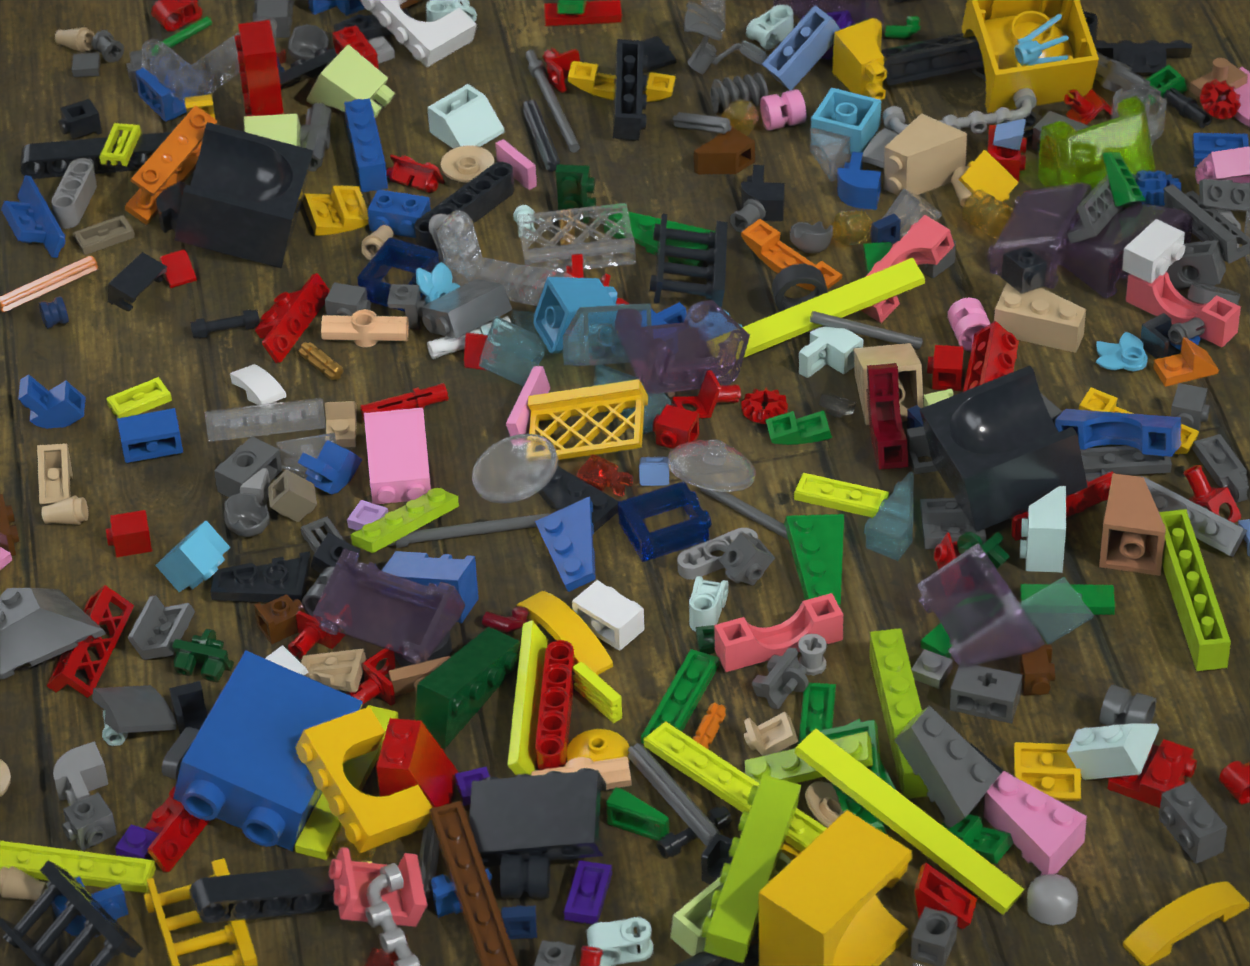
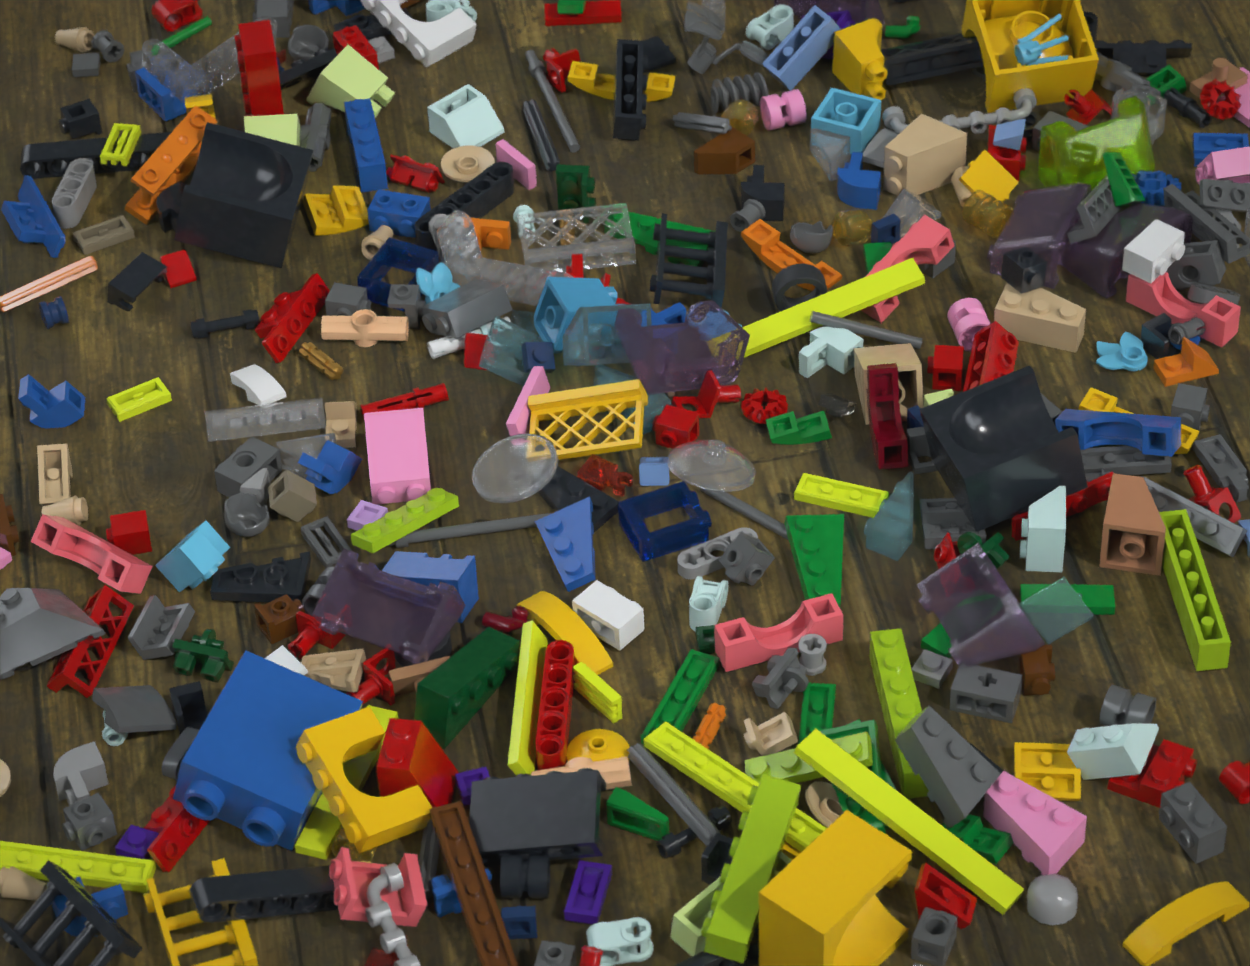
(75, 543): none -> coral arch
(150, 435): blue brick -> none
(329, 552): black brick -> none
(492, 233): none -> orange slope
(538, 355): none -> dark blue plate

